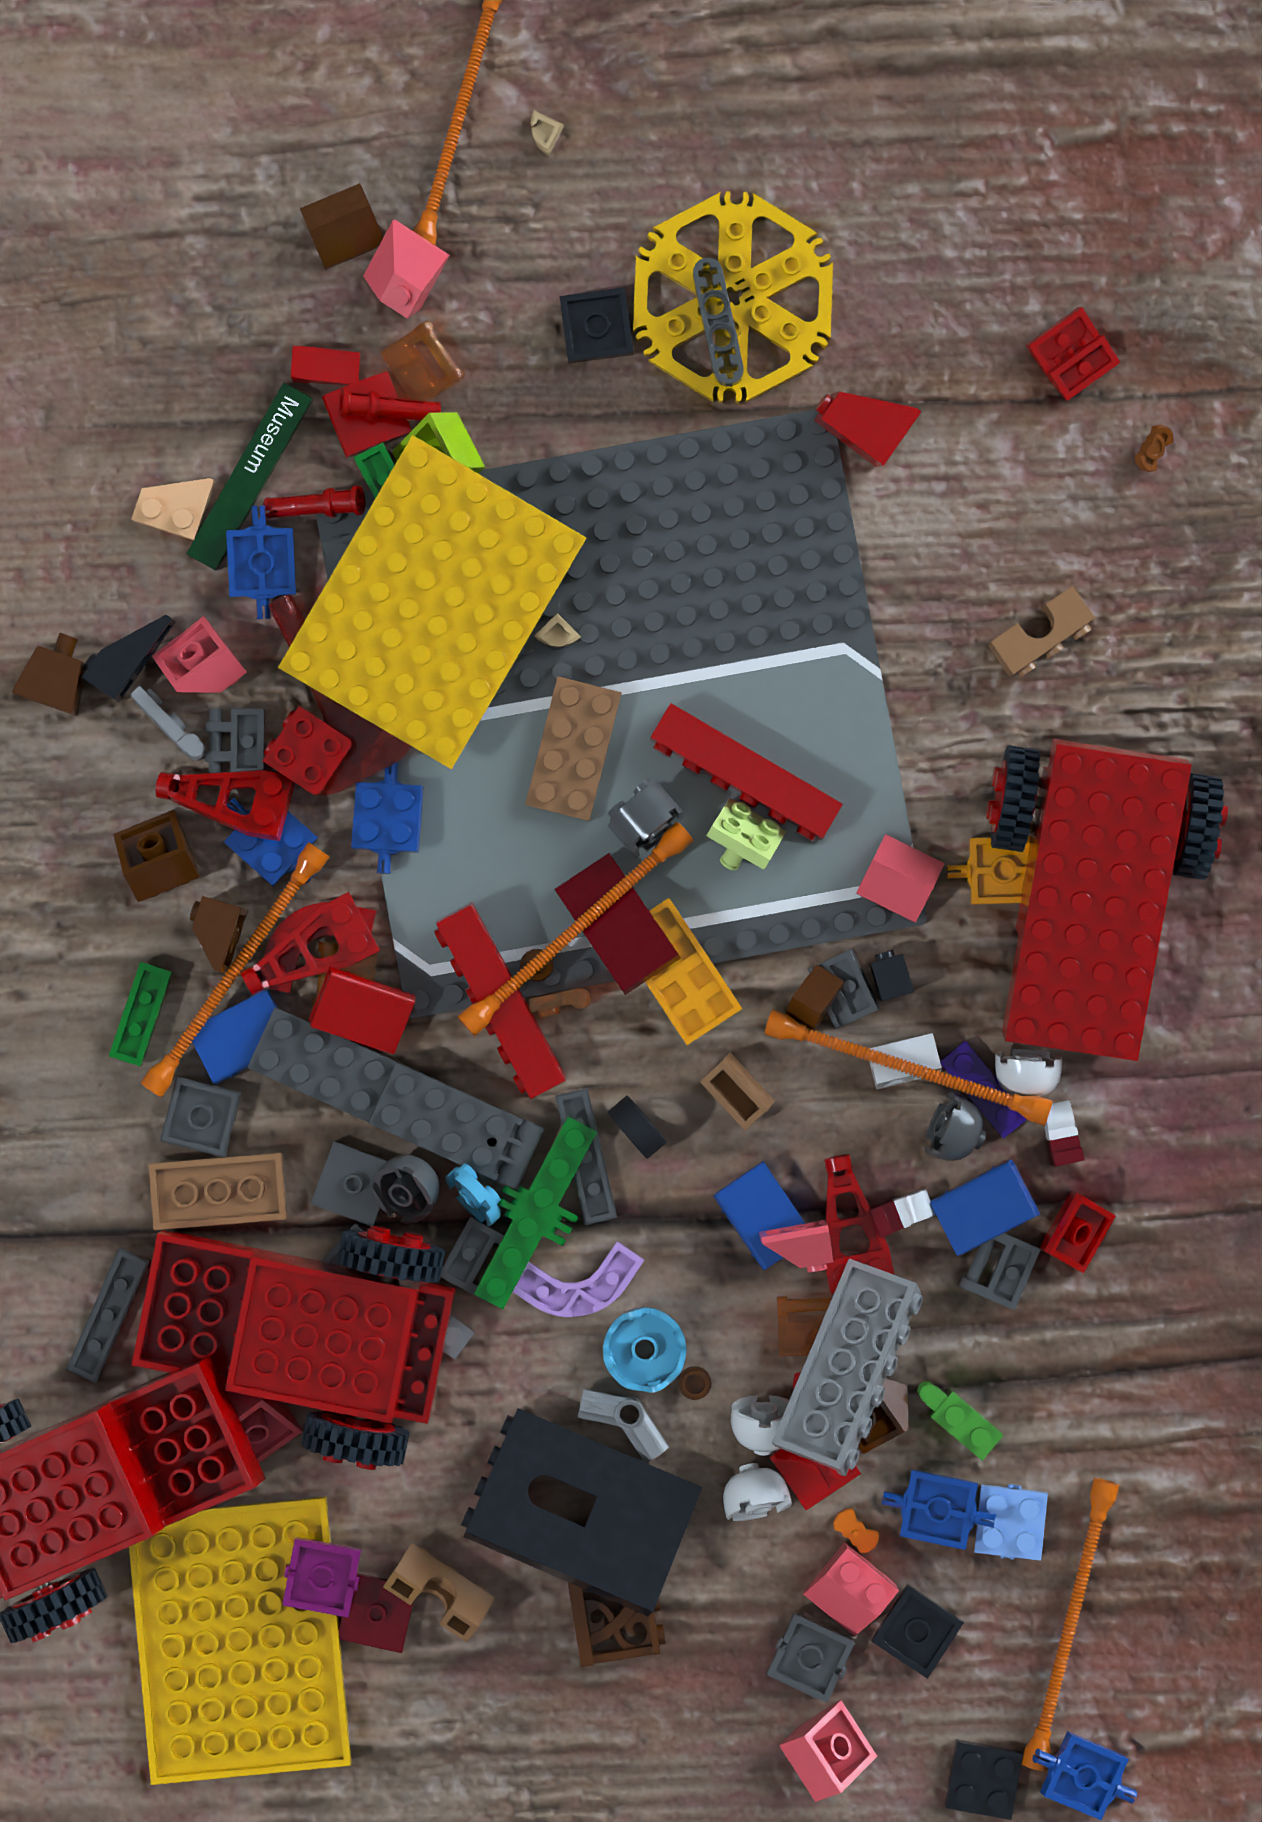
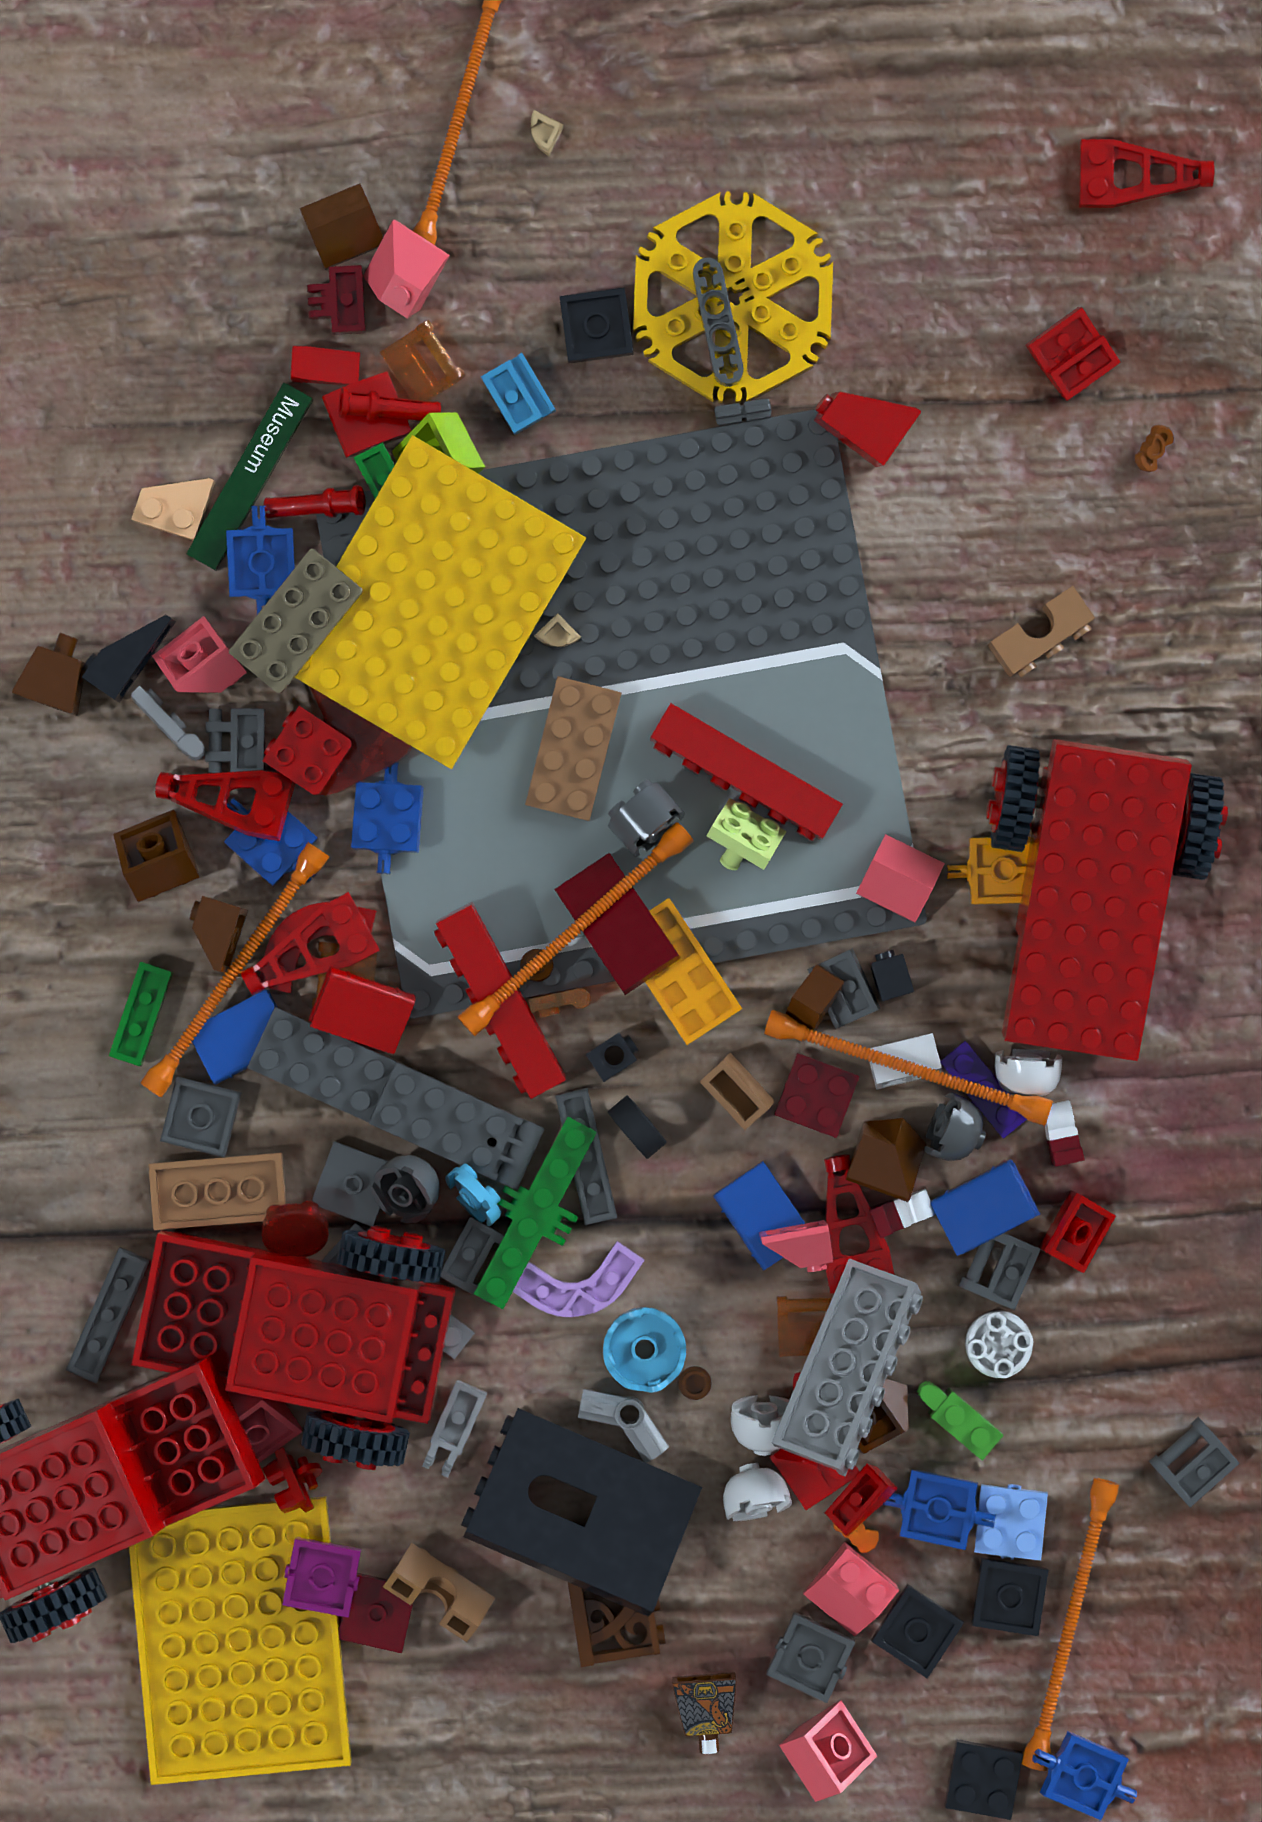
(286, 1469): none -> red hips
(295, 621): none -> dark tan bracket
(295, 1229): none -> clear red tile
(340, 300): none -> dark red hinge
(455, 1424): none -> light grey hinge
(518, 394): none -> dark azure plate
(598, 1060): none -> black brick
(706, 1707): none -> torso
(750, 410): none -> dark grey piece
(816, 1095): none -> dark red plate
(860, 1499): none -> red slope
(887, 1157): none -> reddish brown slope
(998, 1344): none -> white tile
(1009, 1597): none -> black plate
(1097, 173): none -> red plate
(1202, 1470): none -> dark grey plate

